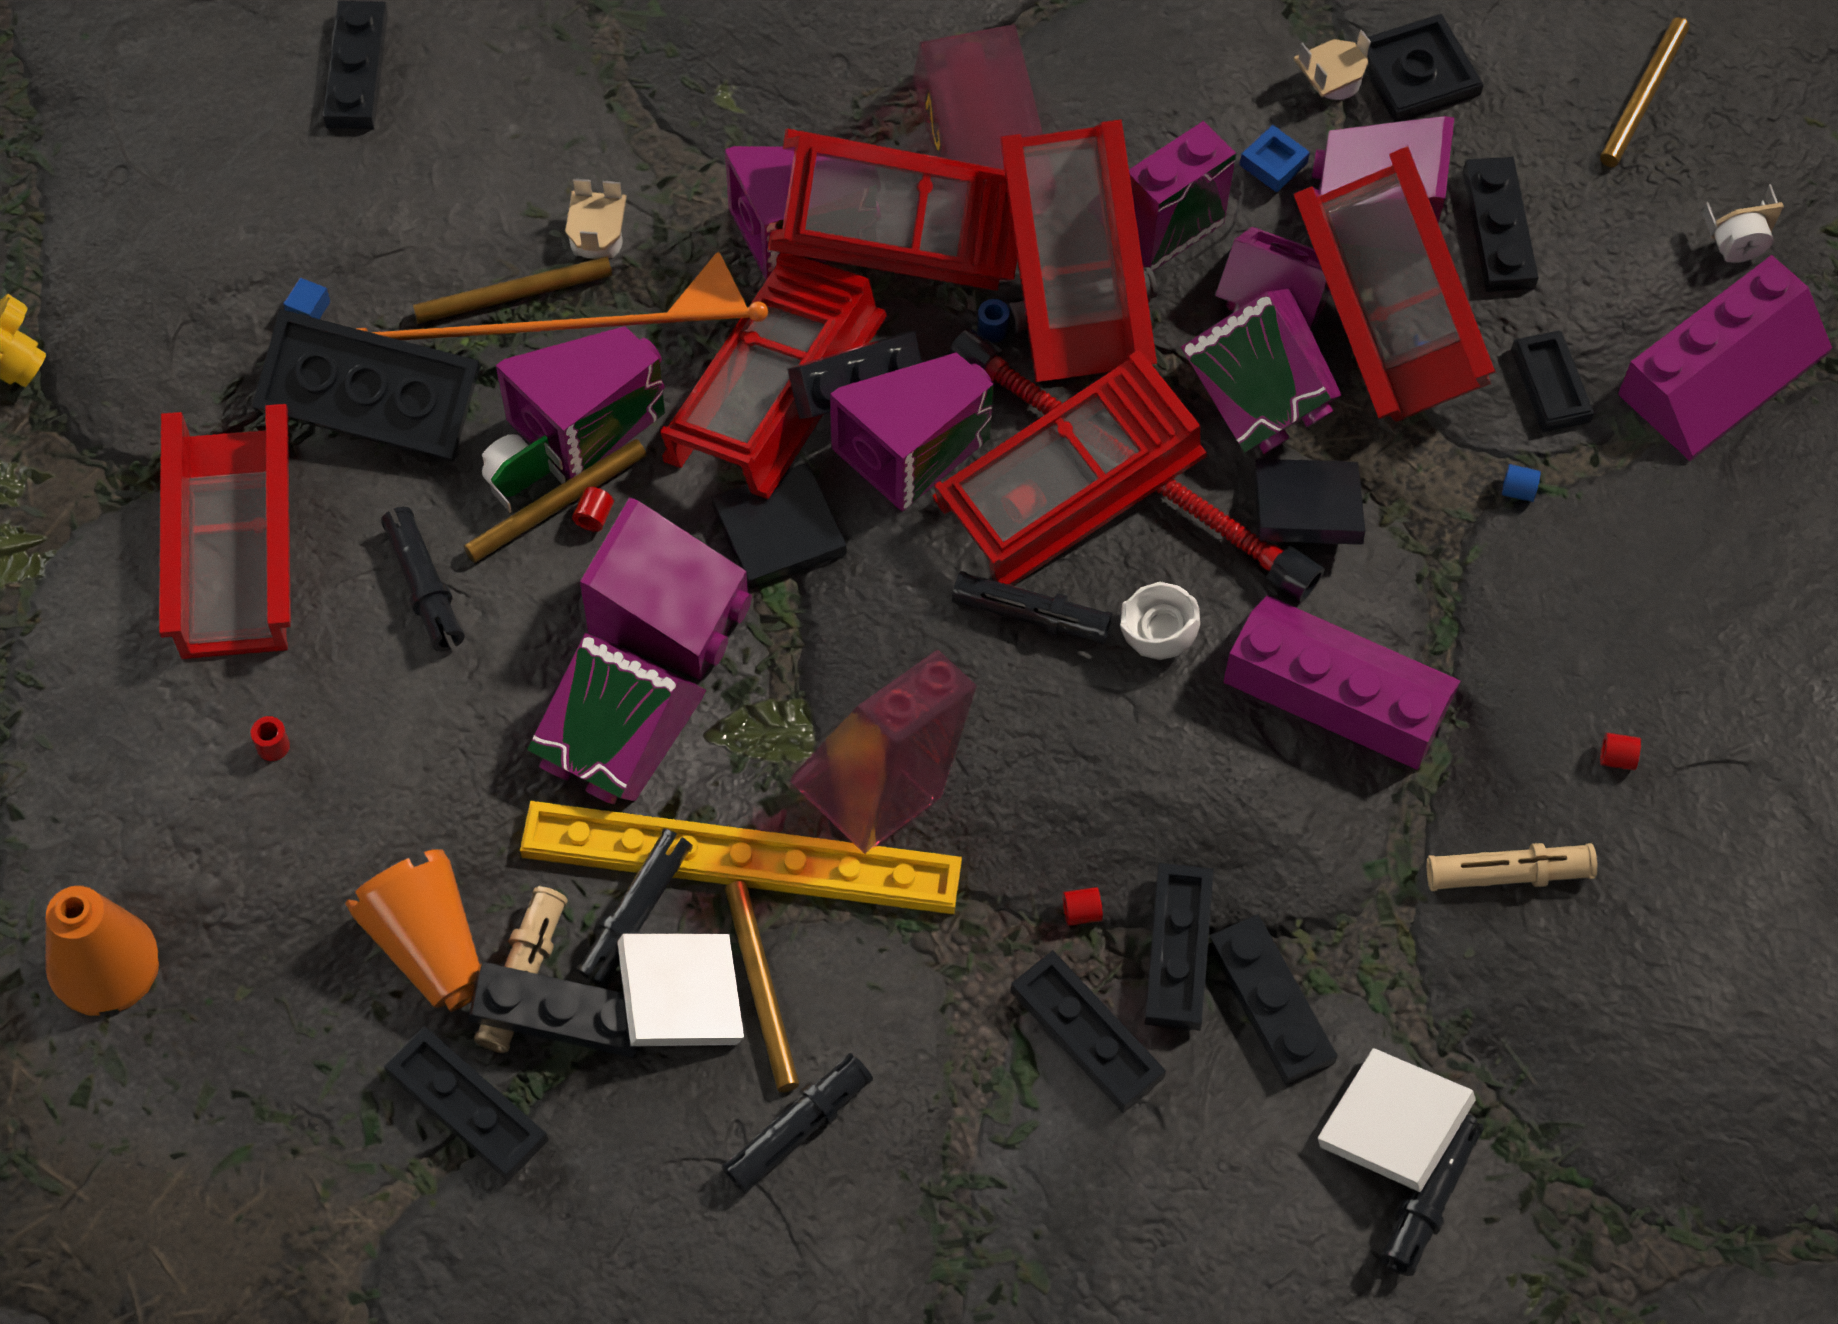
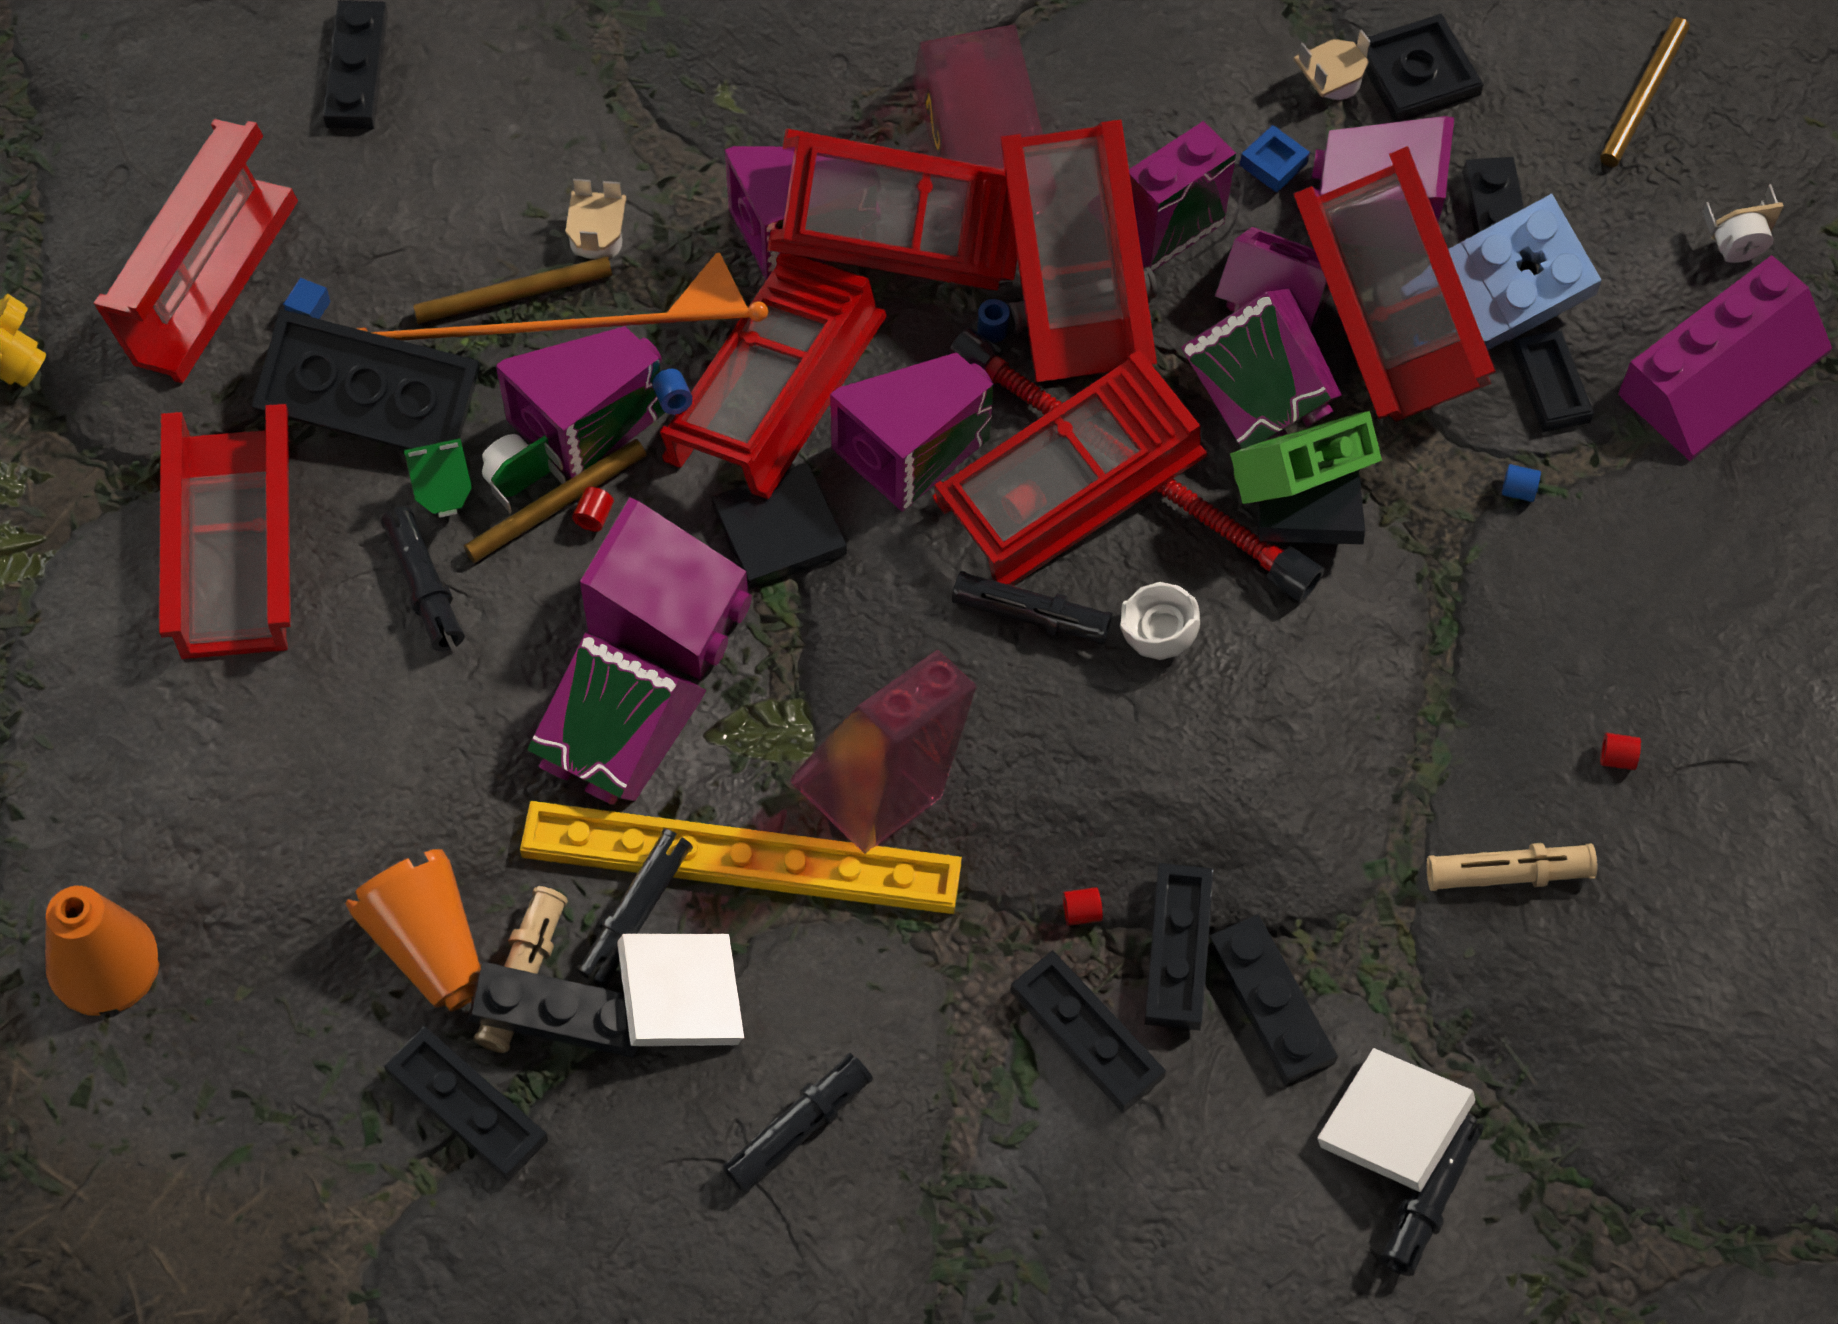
(196, 255): none -> piece
(266, 728): red piece -> none
(439, 476): none -> green piece
(672, 391): none -> blue piece
(762, 987): pearl gold bar -> none
(817, 379): black plate -> none
(1305, 458): none -> bright green slope
(1340, 681): magenta slope -> none
(1517, 301): none -> light blue brick

